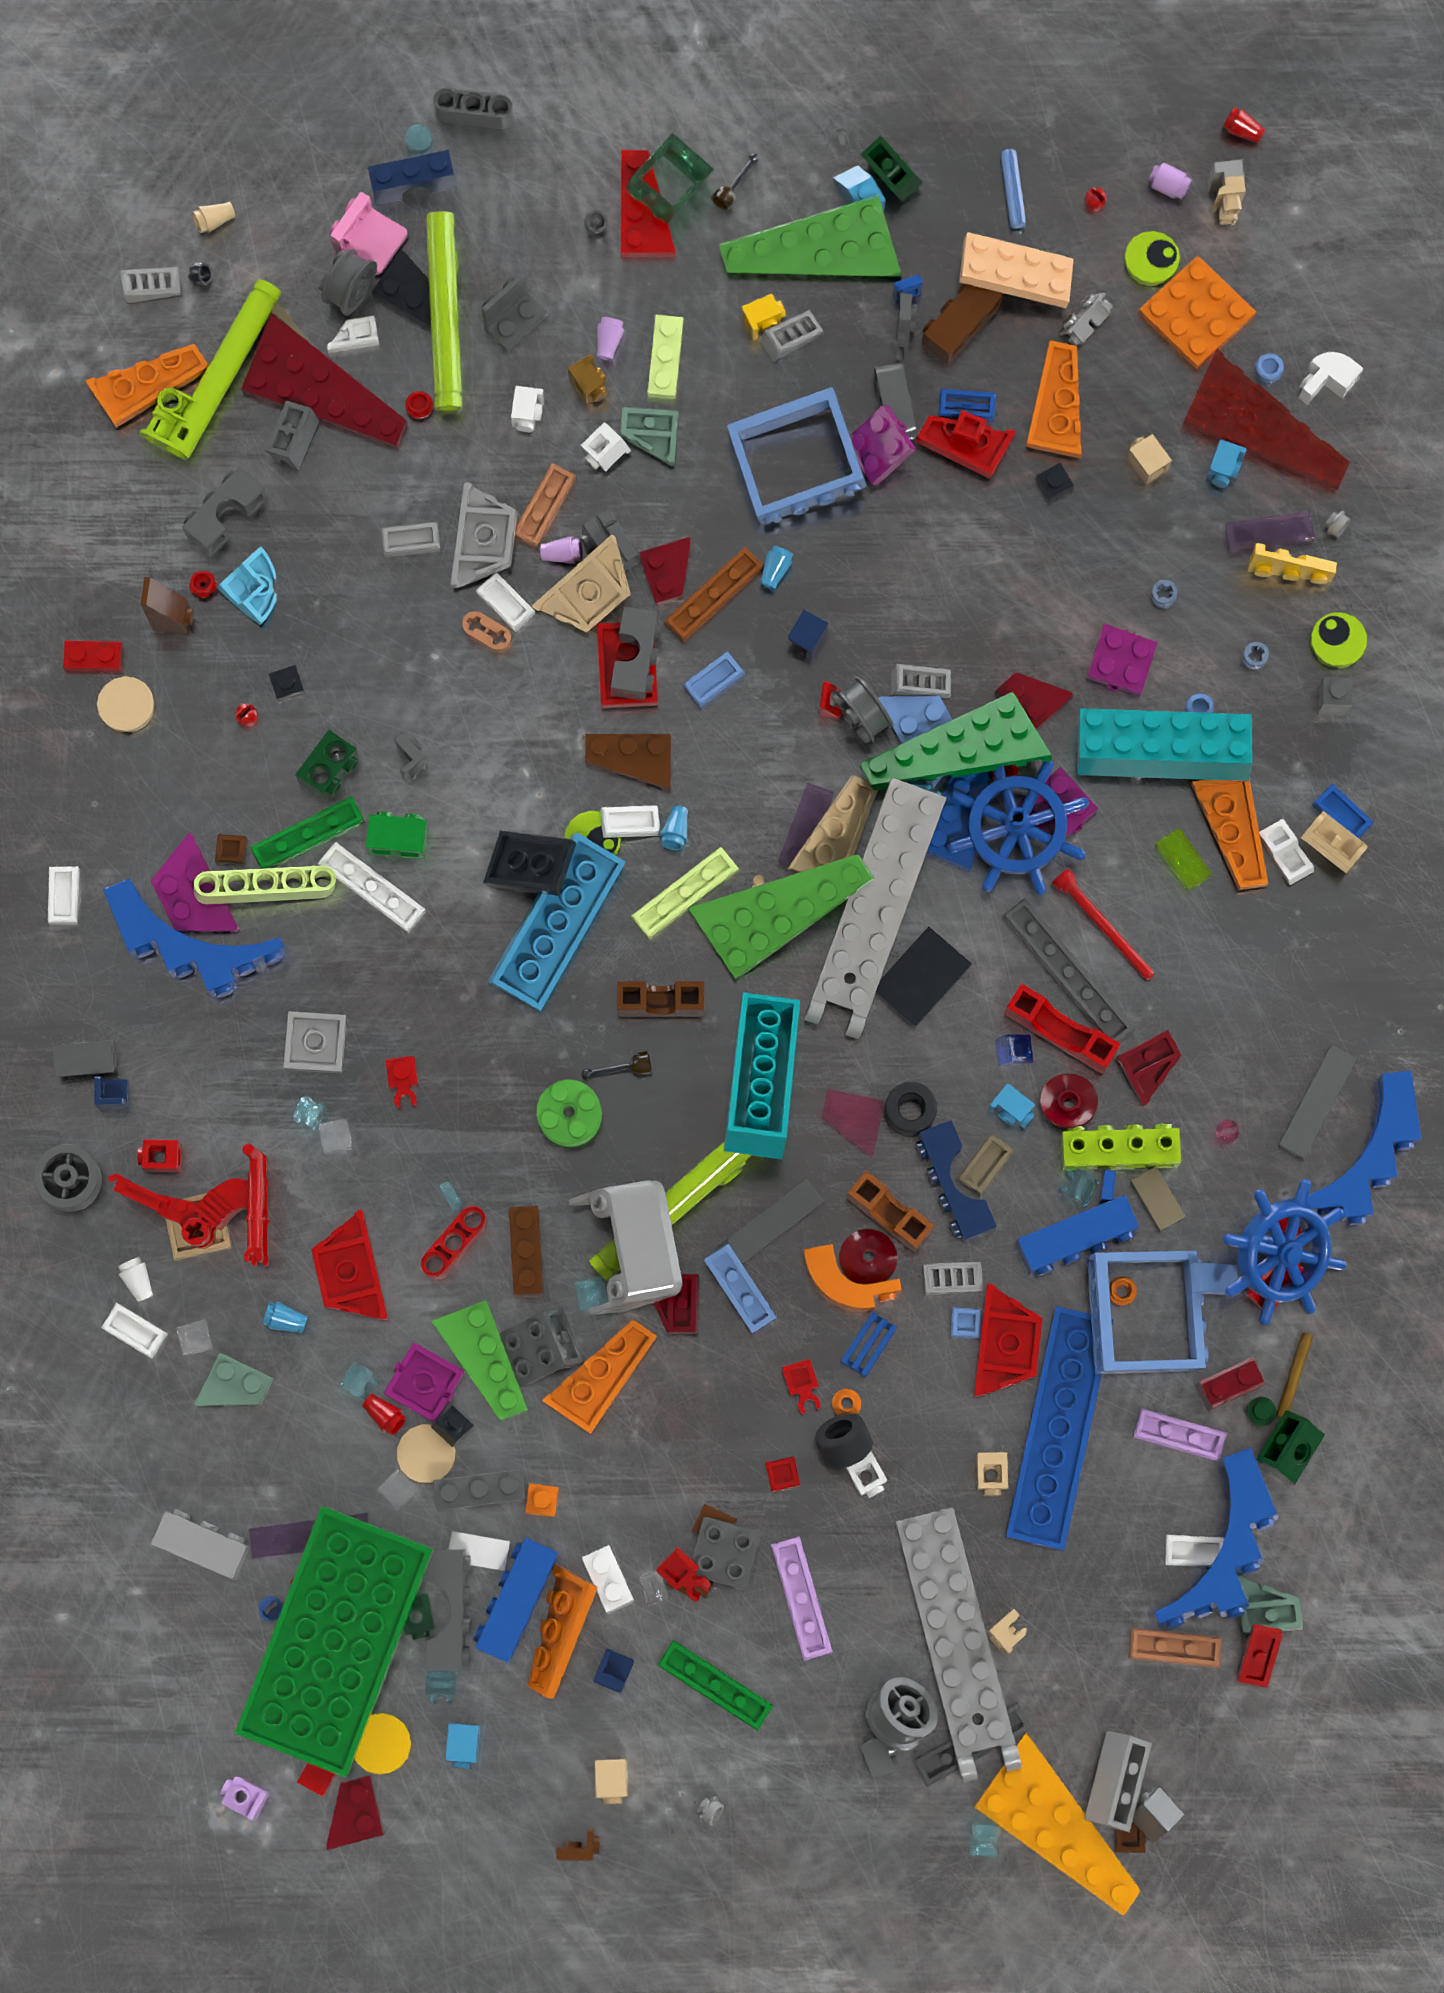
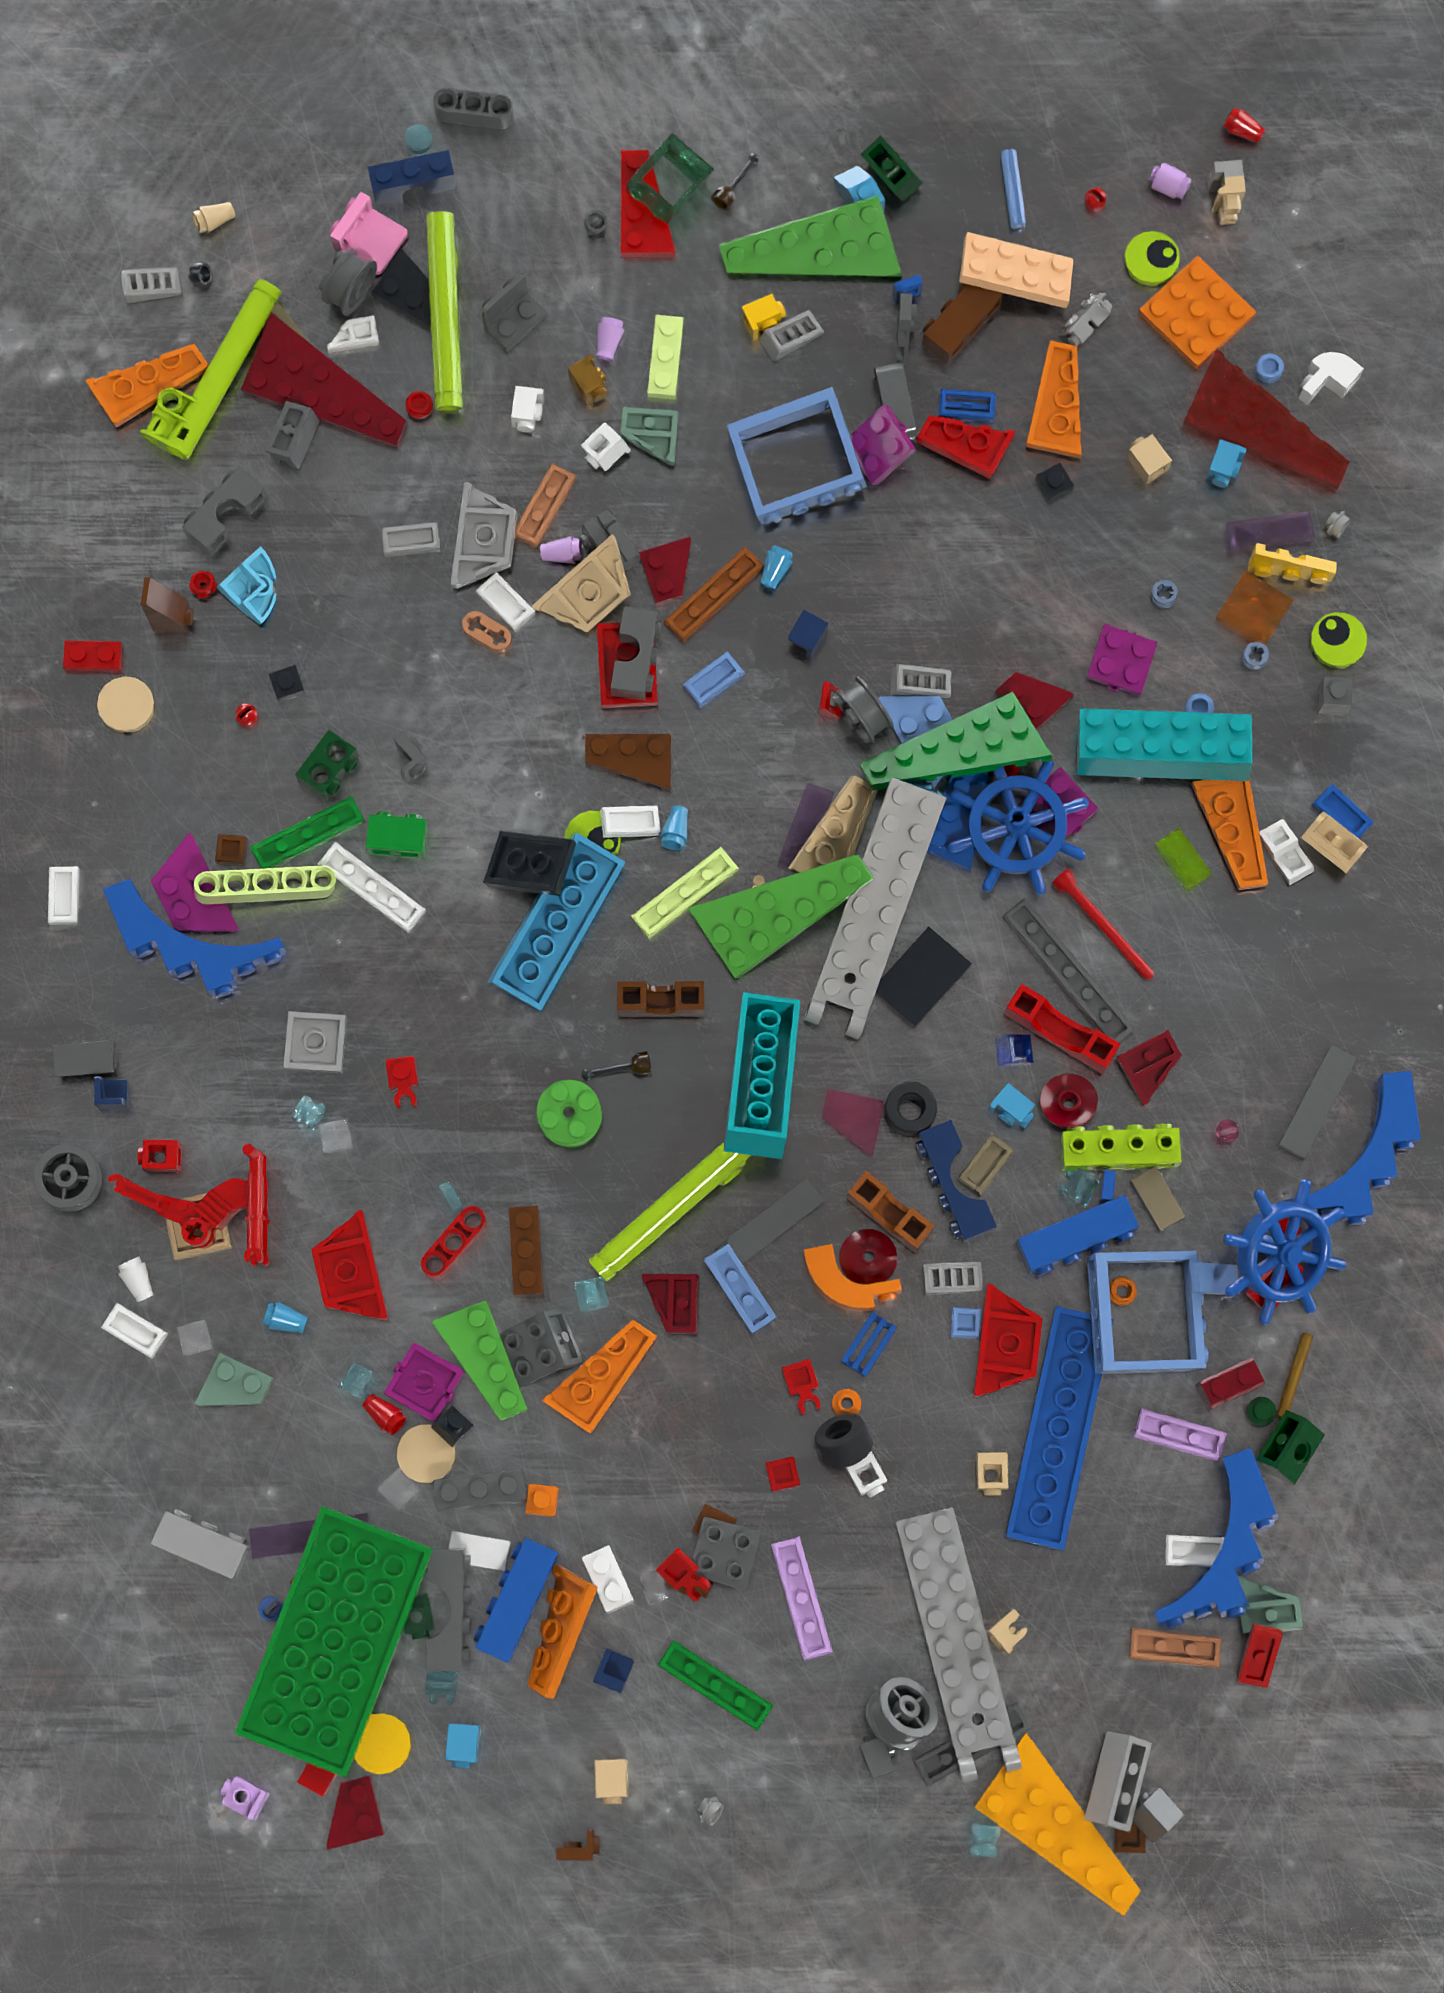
(642, 1244): light grey windscreen -> none
(969, 429): red tile -> none
(1254, 609): none -> clear orange plate

